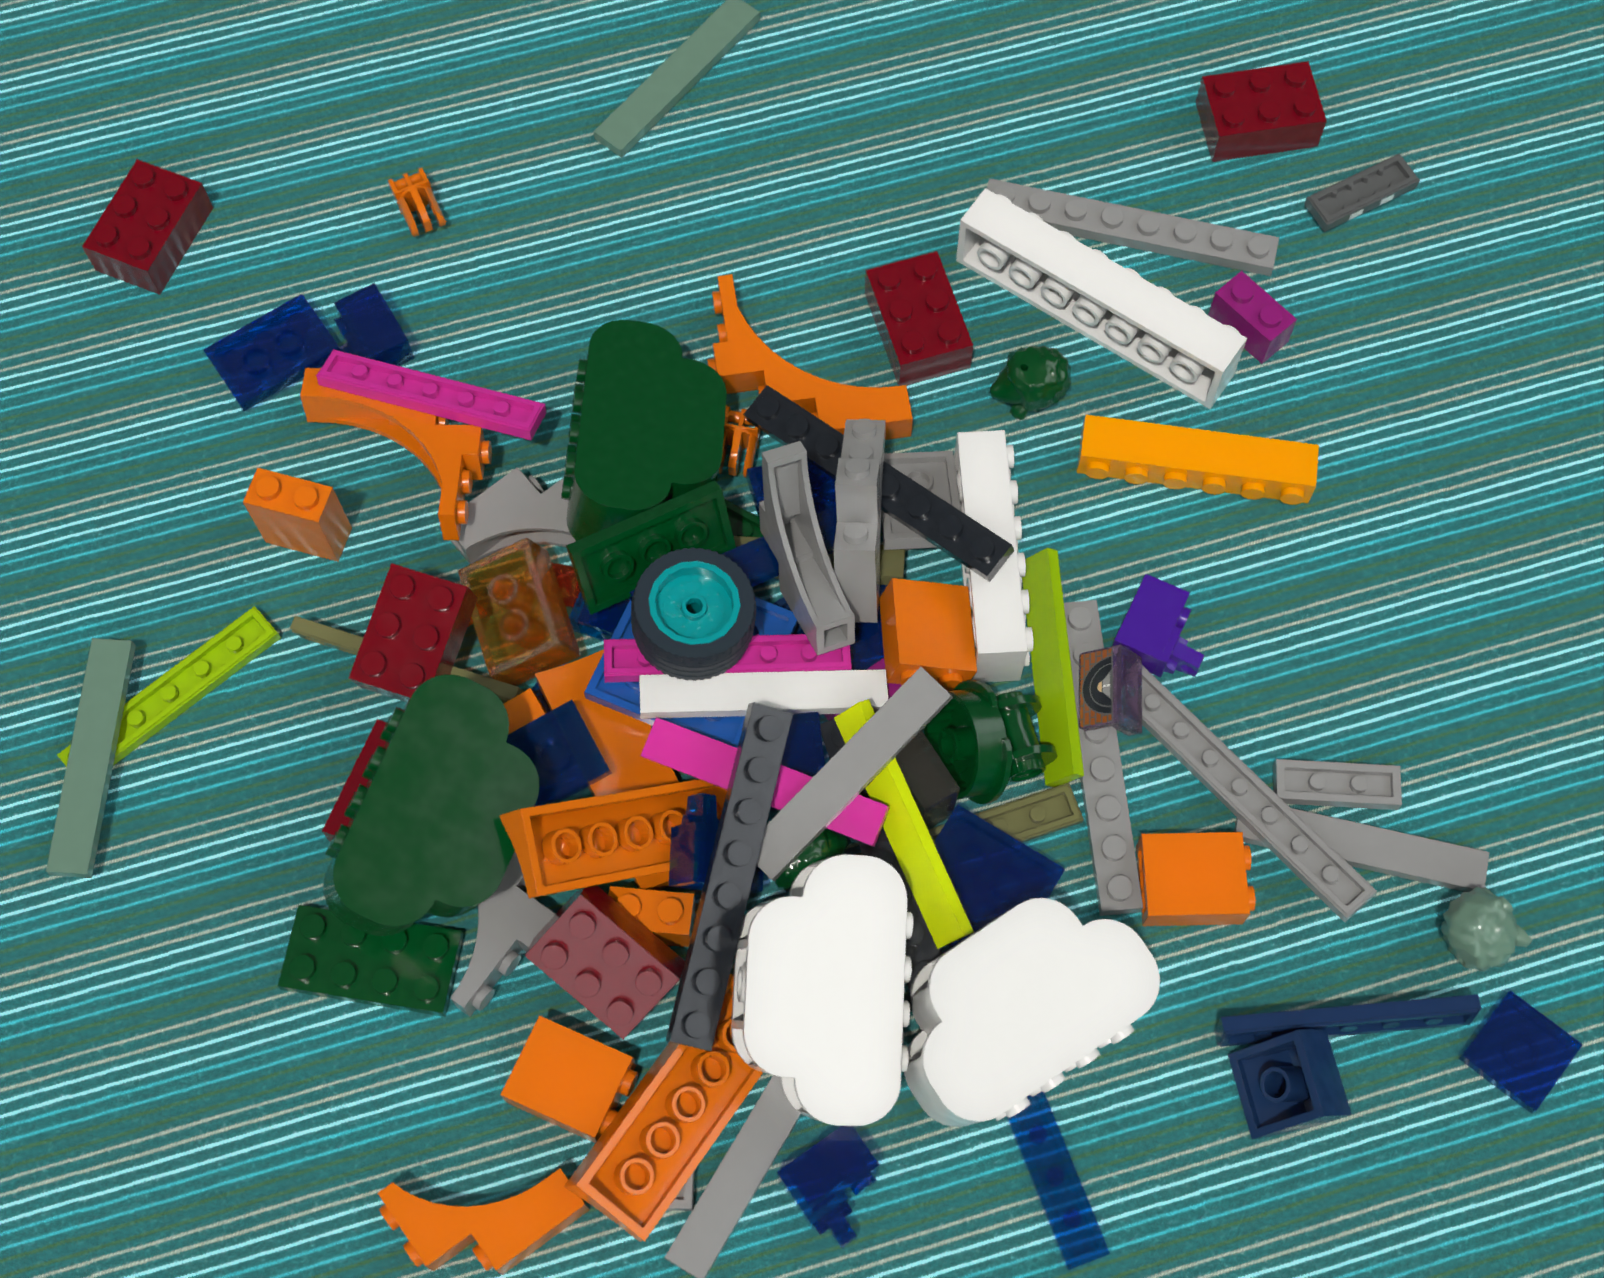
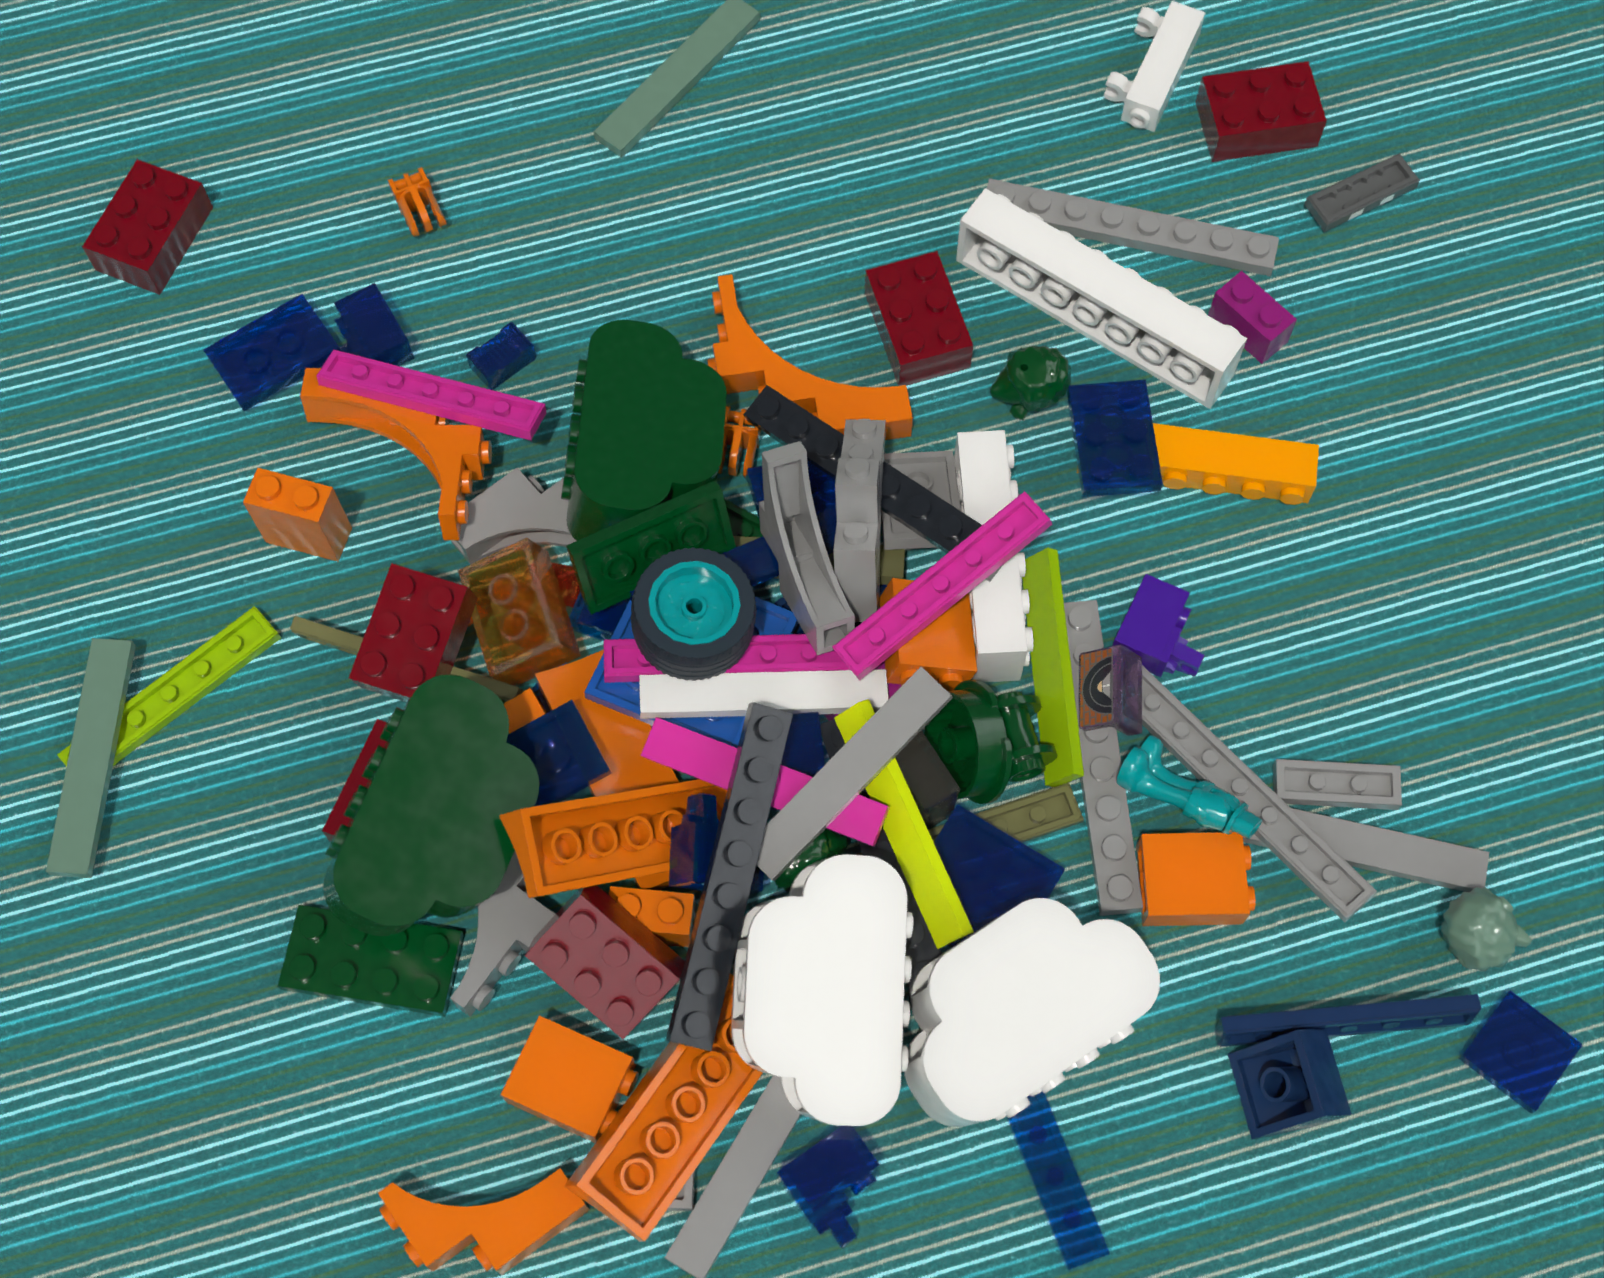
(501, 356): none -> clear blue piece
(942, 585): none -> dark pink tile
(1114, 438): none -> clear blue plate
(1162, 66): none -> white brick
(1200, 801): none -> teal piece

